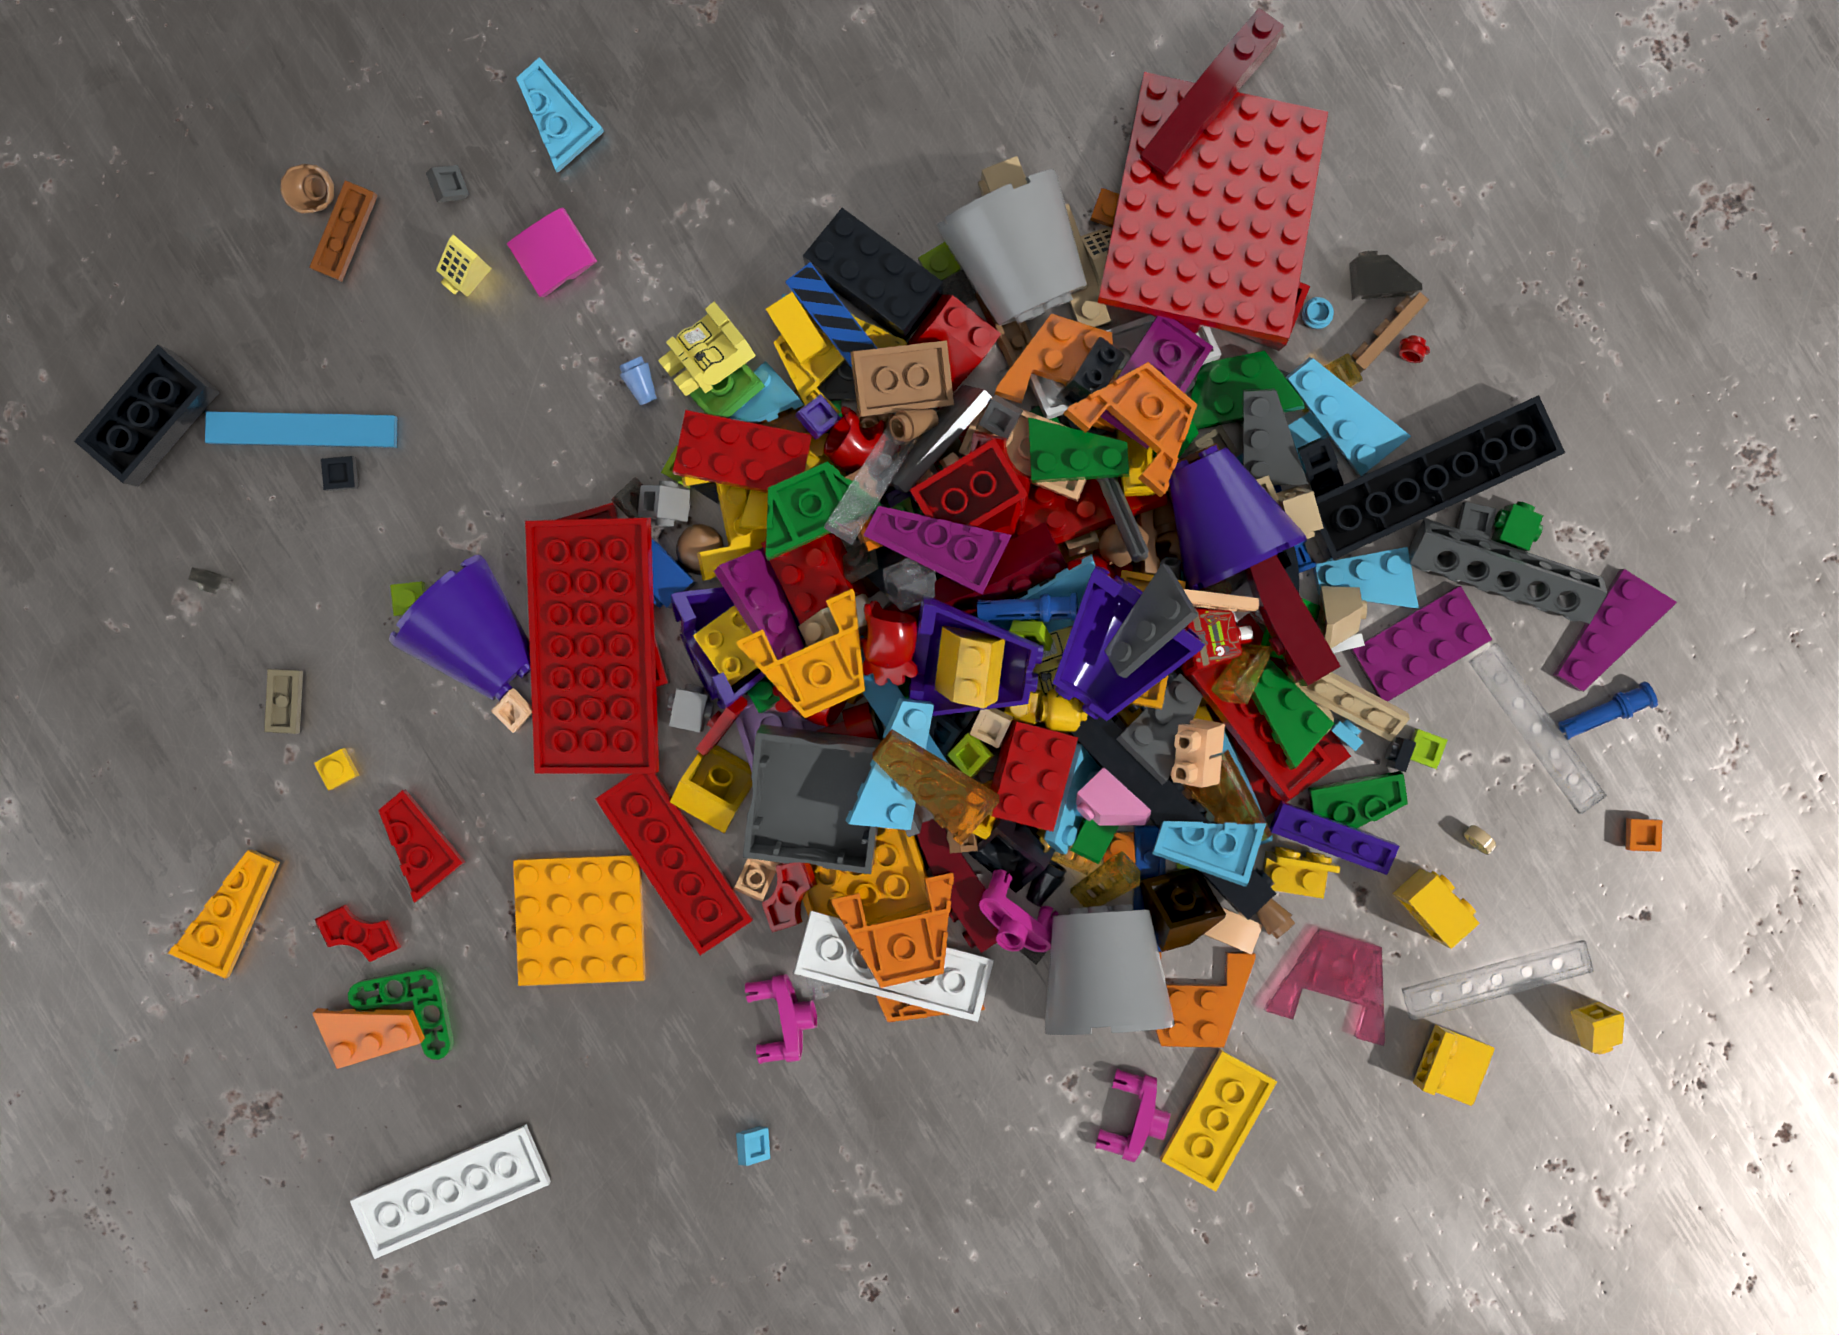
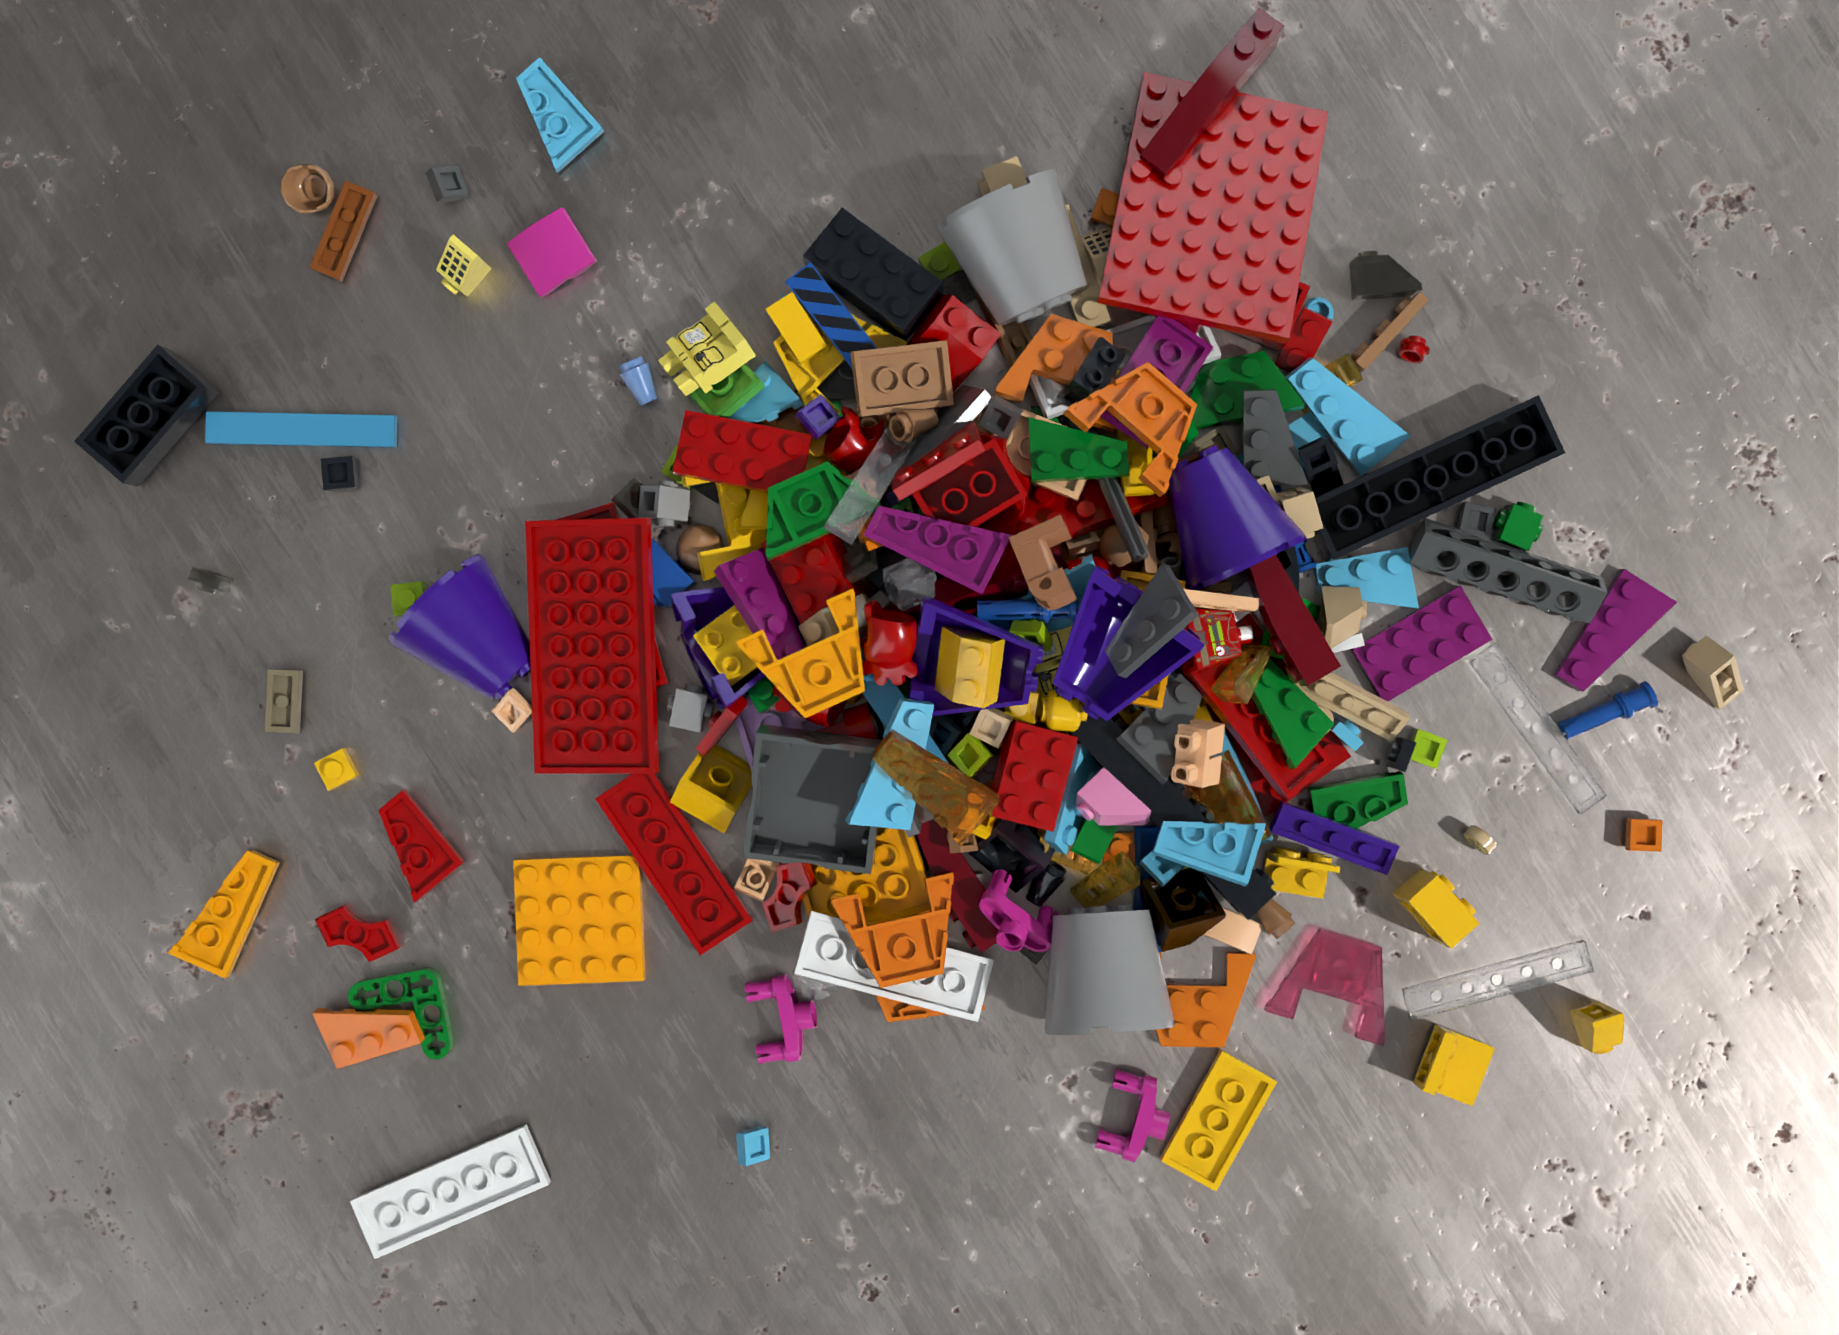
(938, 462): none -> red wing
(1043, 577): none -> nougat piece
(1160, 868): none -> medium azure plate
(1304, 339): none -> red plate
(1713, 671): none -> tan slope

